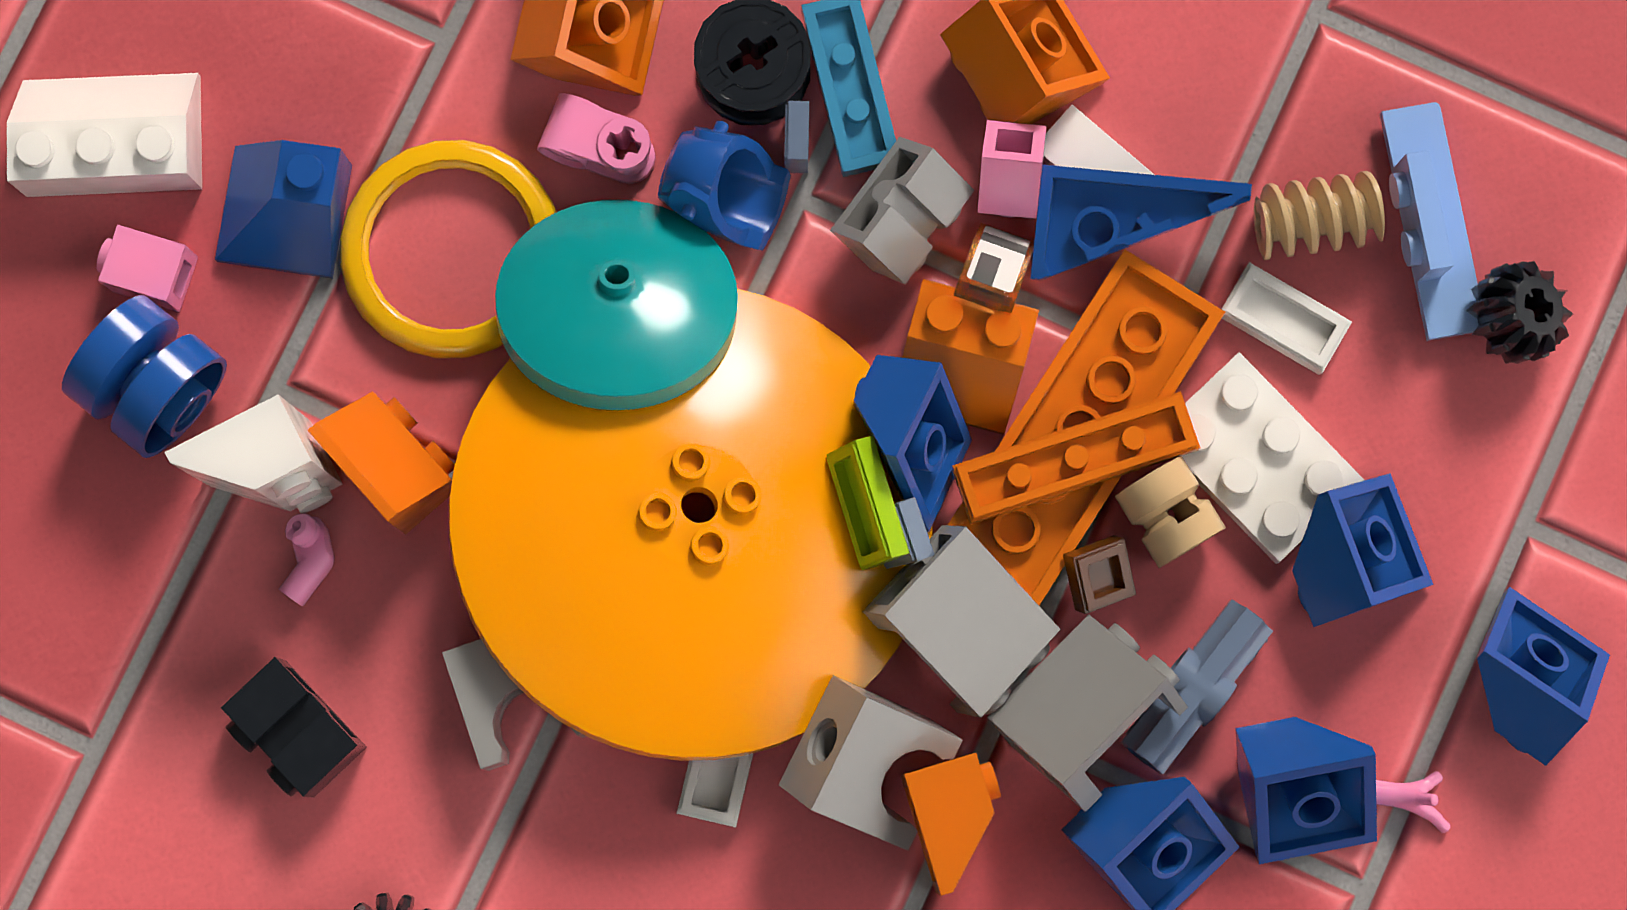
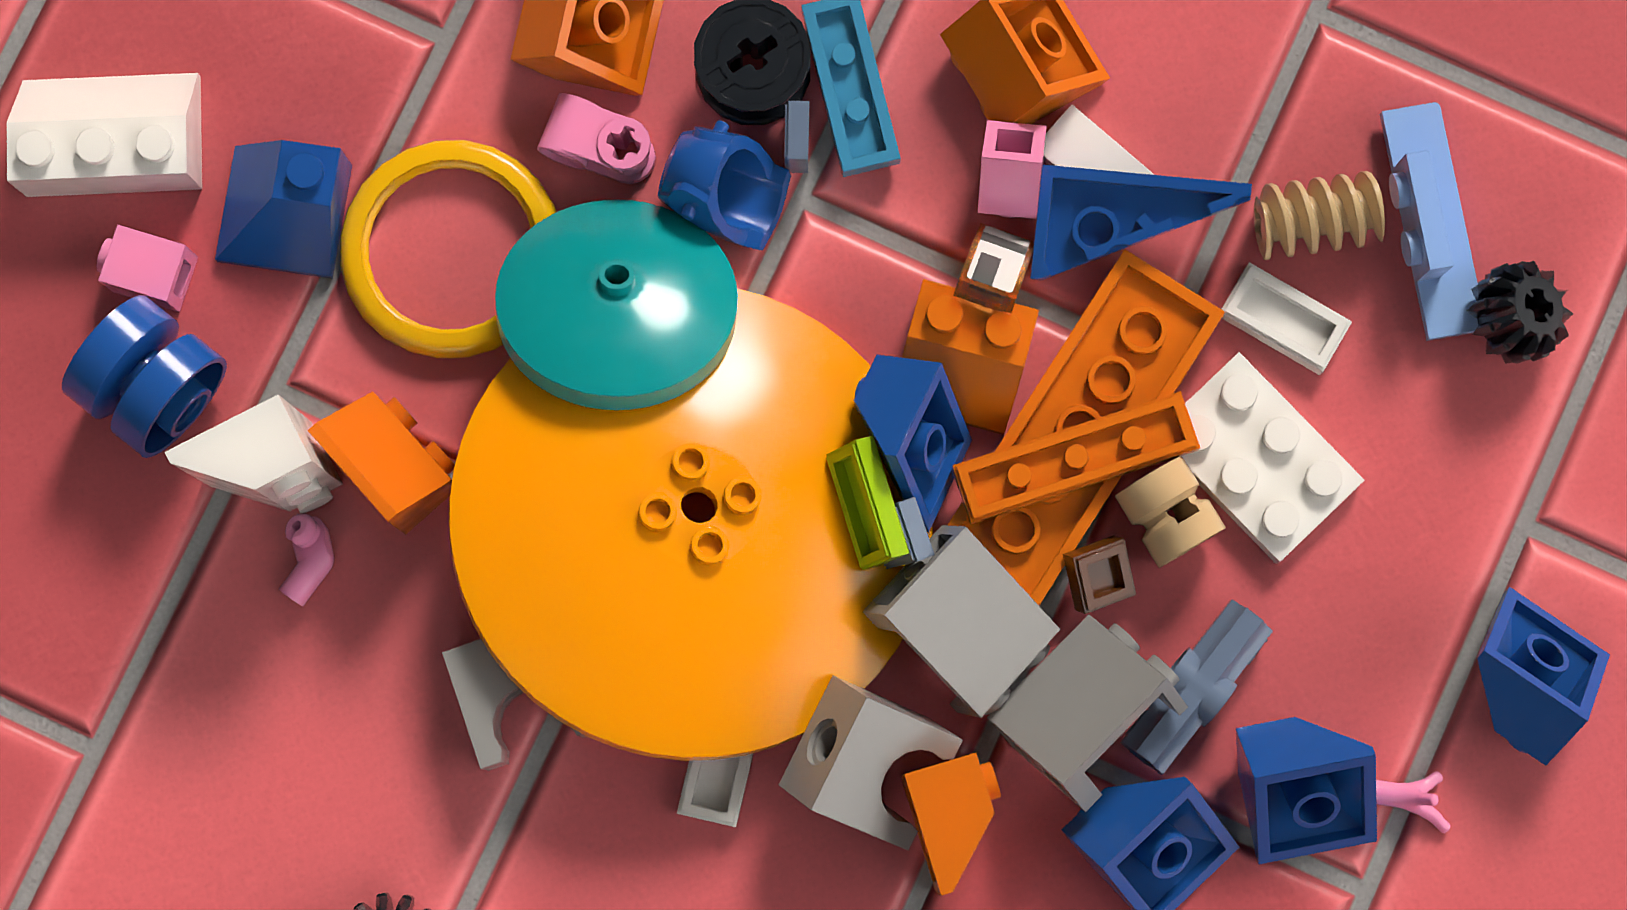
(293, 728): black brick -> none
(901, 208): light grey brick -> none
(1357, 551): blue slope -> none

